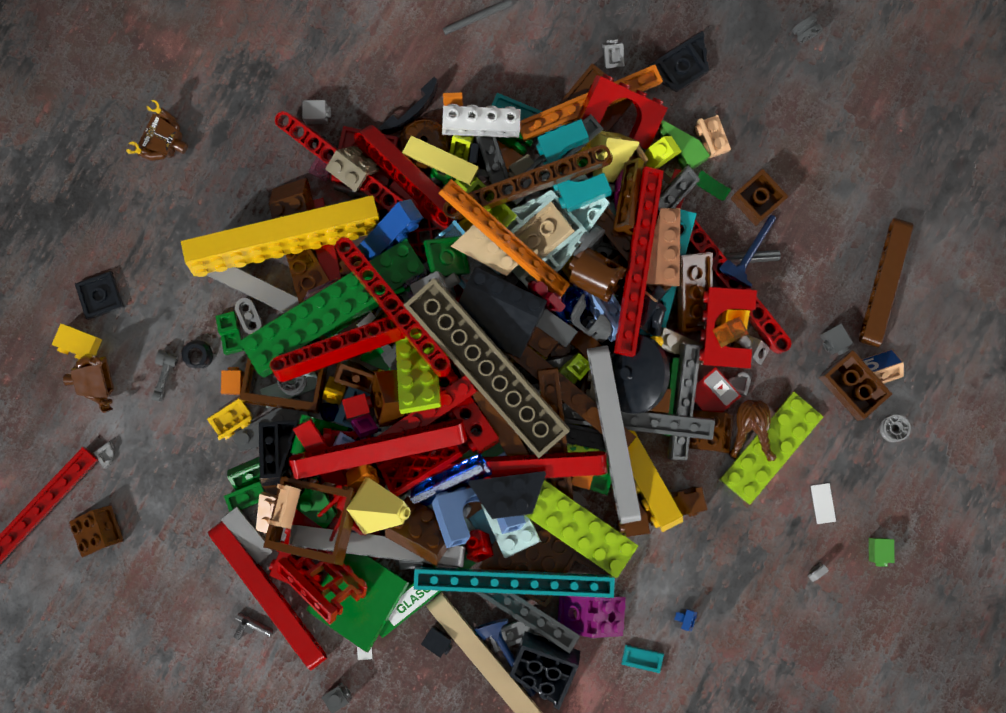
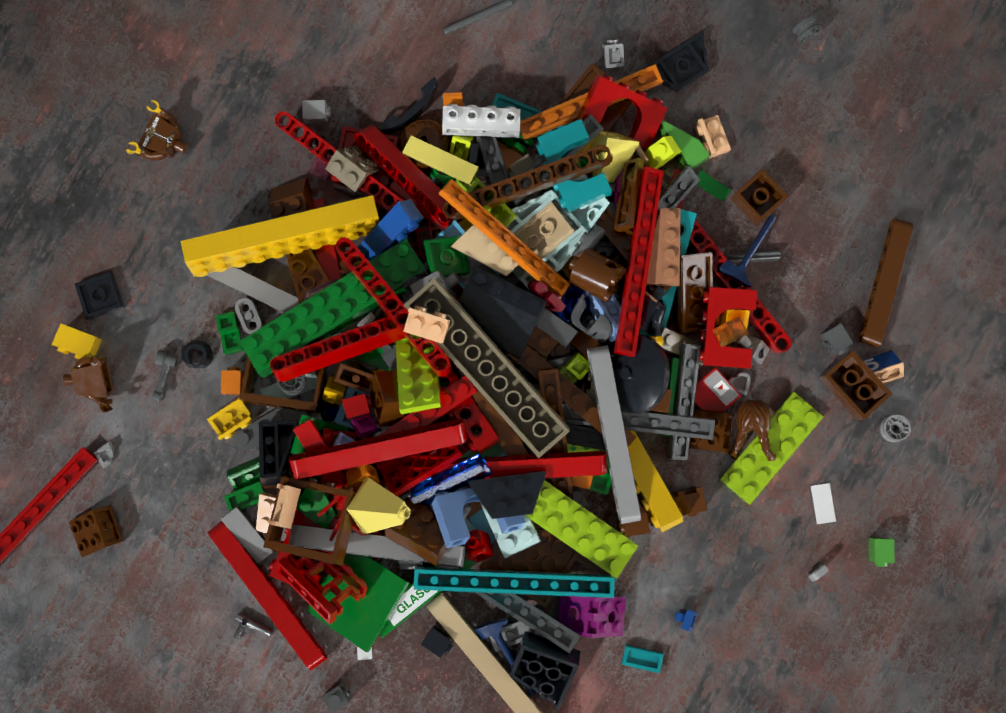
(427, 325): none -> light nougat bracket

